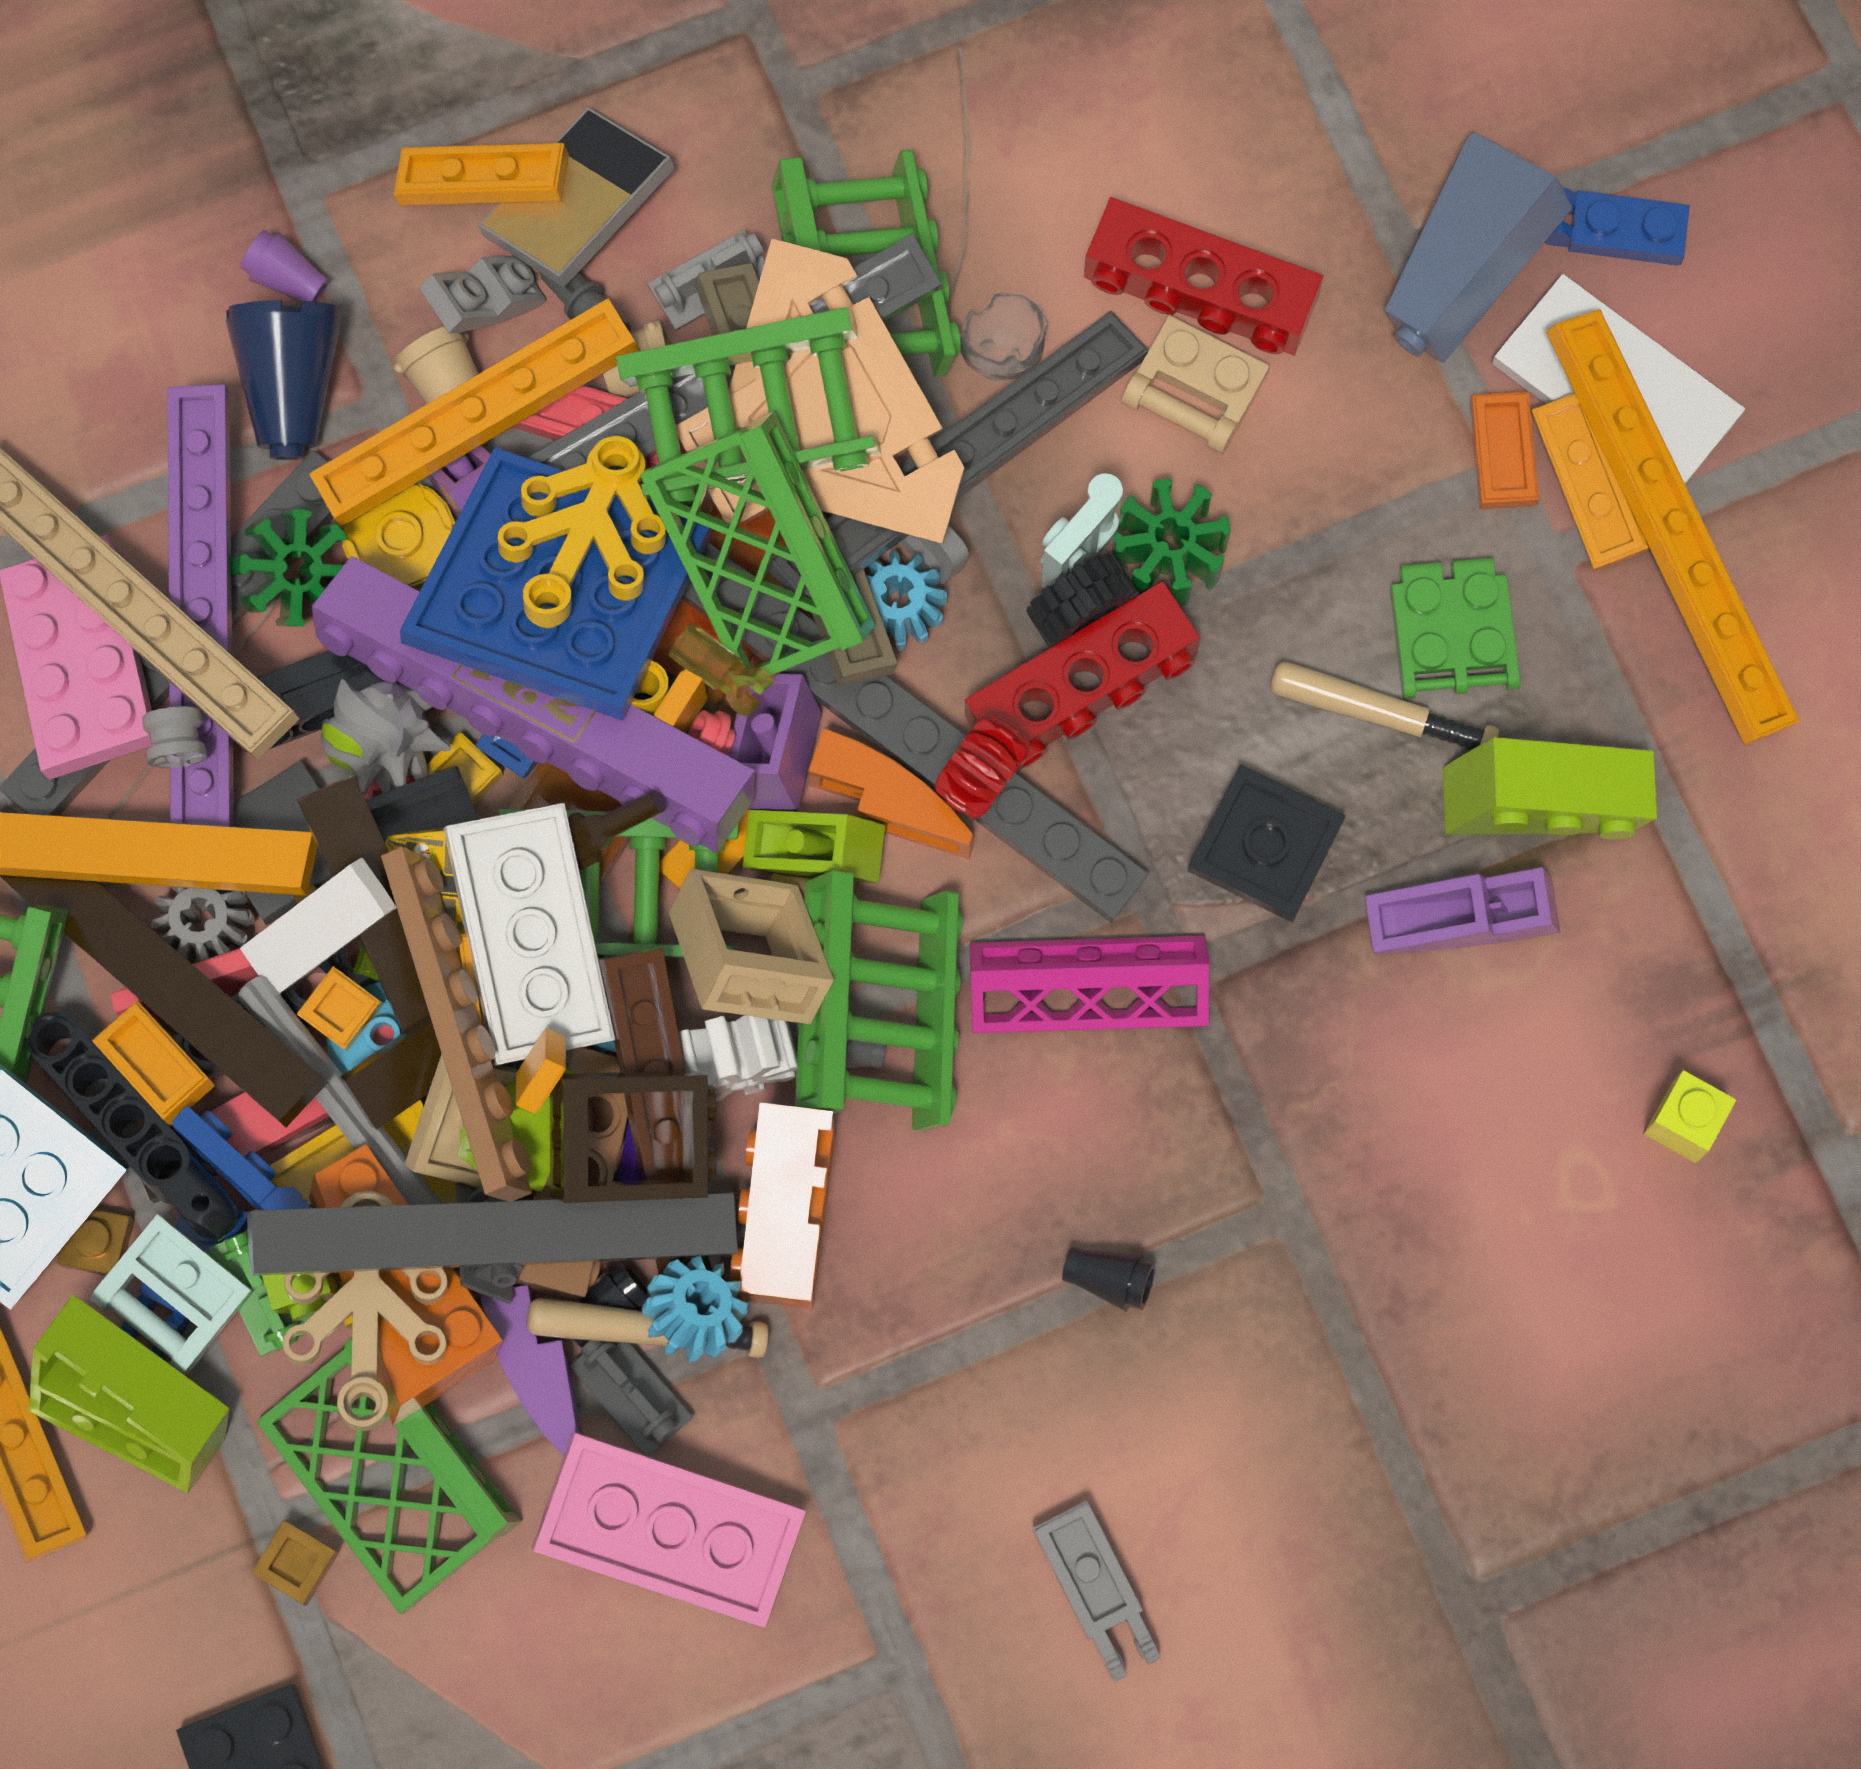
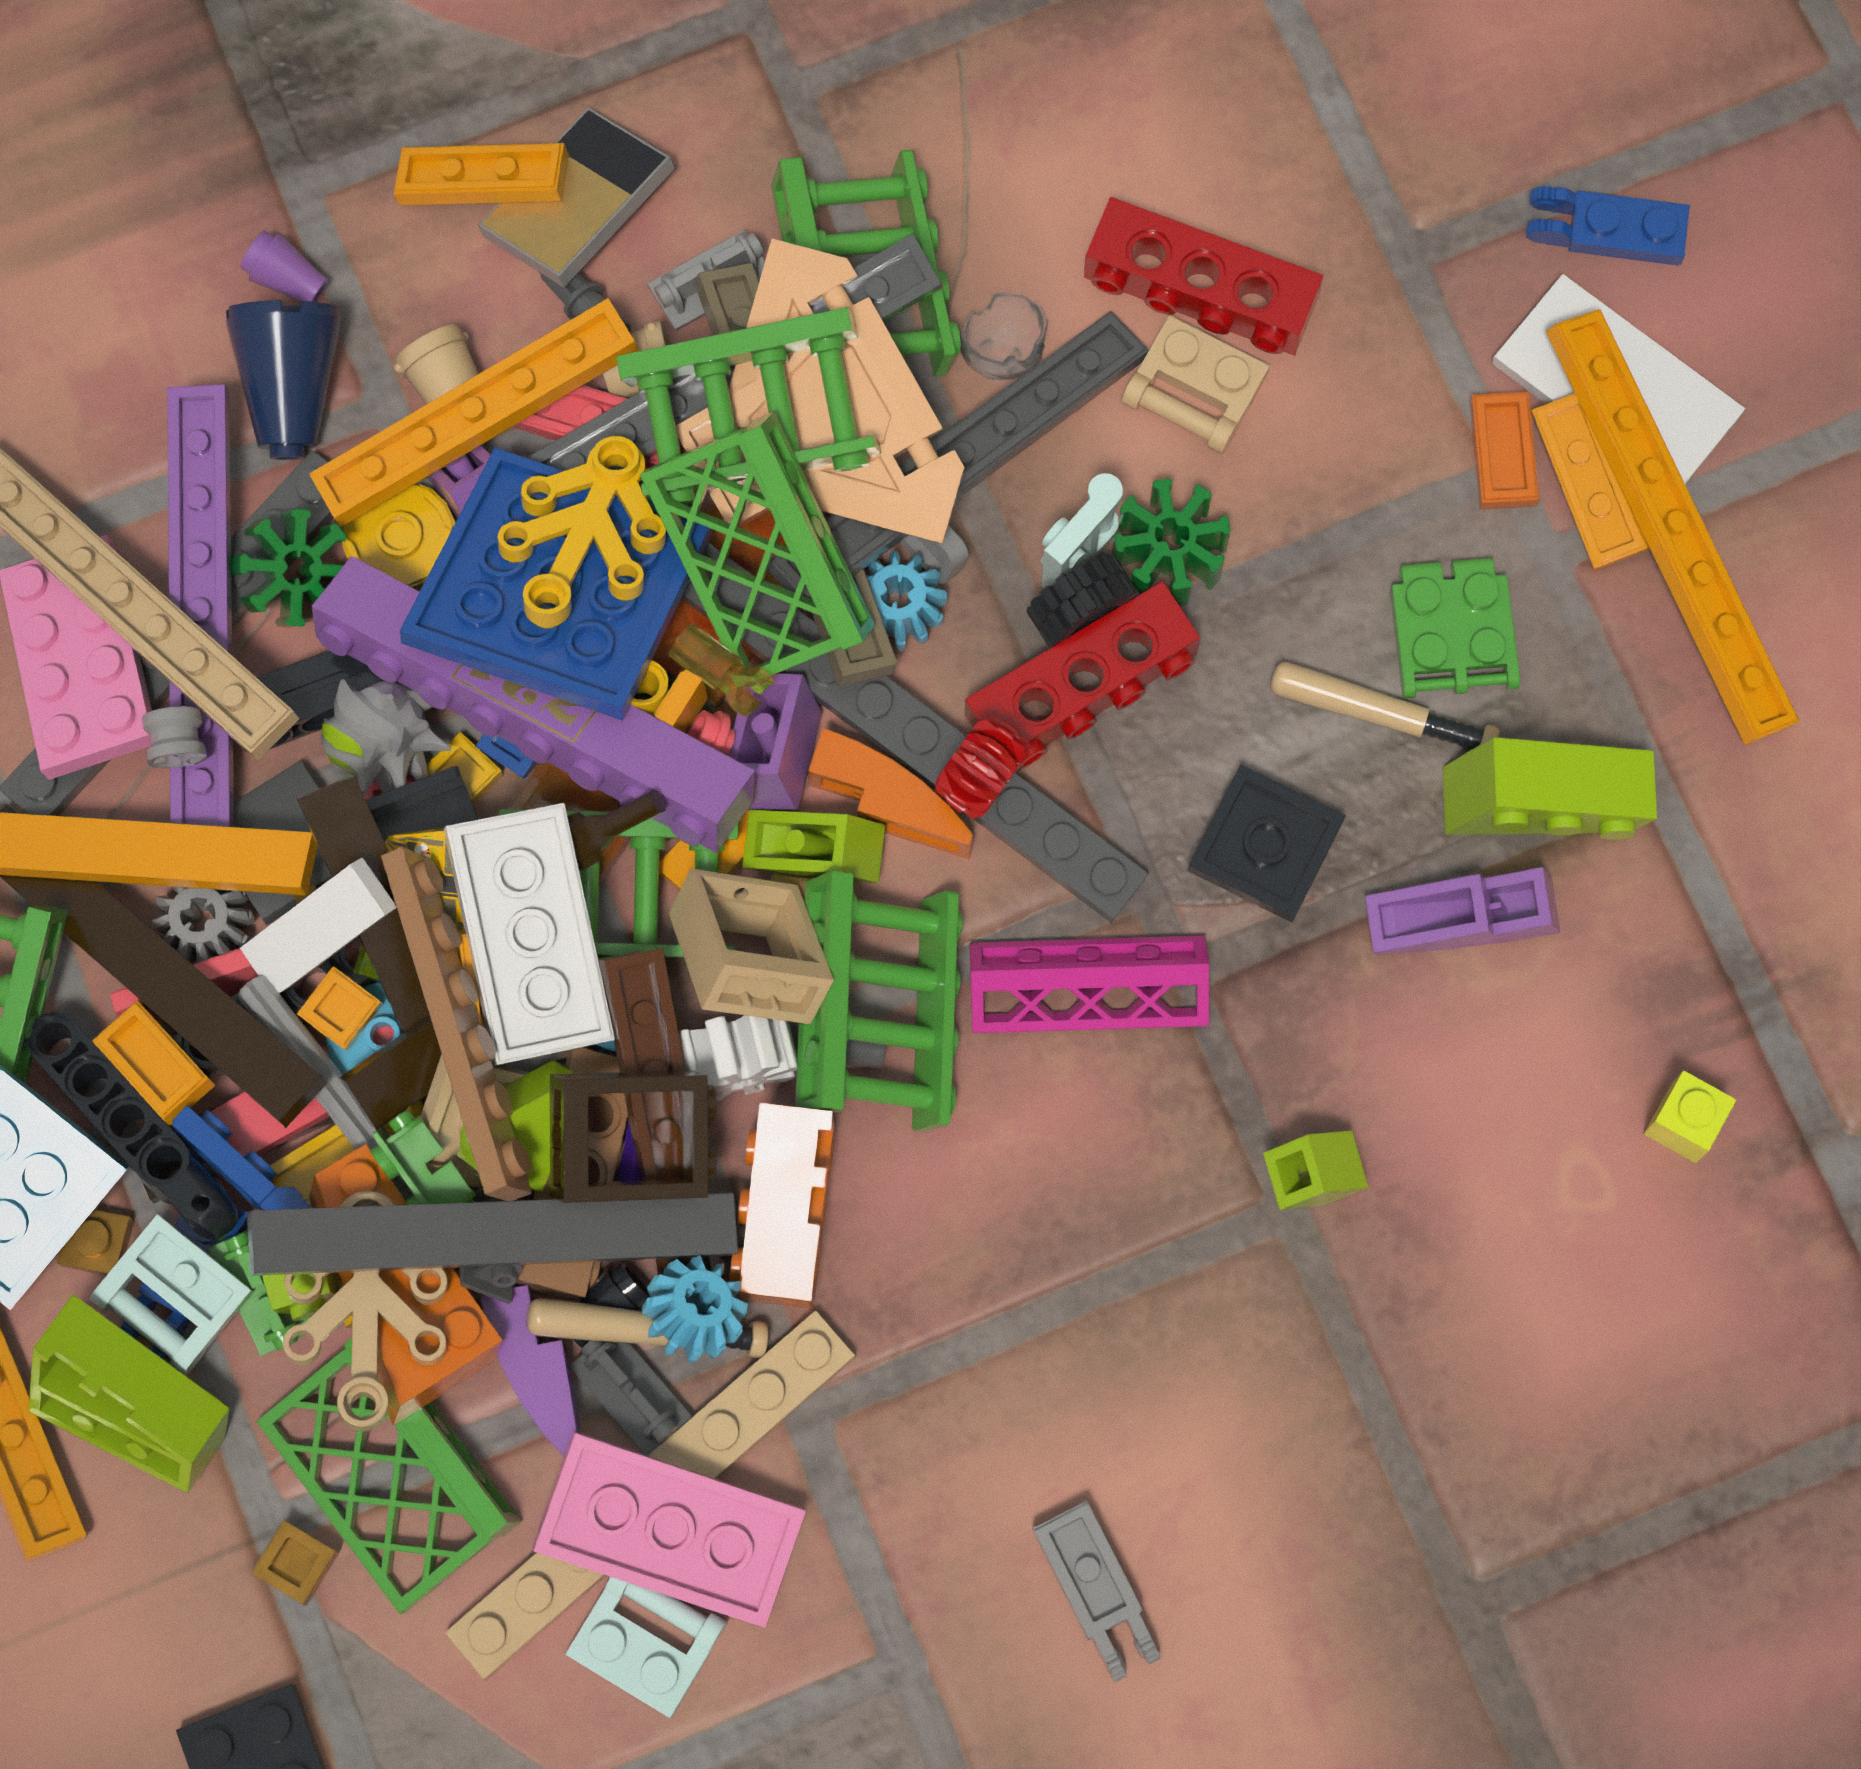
(407, 1154): none -> bright green hinge
(484, 295): light grey slope -> none
(541, 1071): light orange tile -> none
(636, 1657): none -> light aqua plate
(705, 1444): none -> tan plate
(1112, 1276): black cone -> none
(1315, 1170): none -> lime brick
(1473, 246): sand blue slope -> none

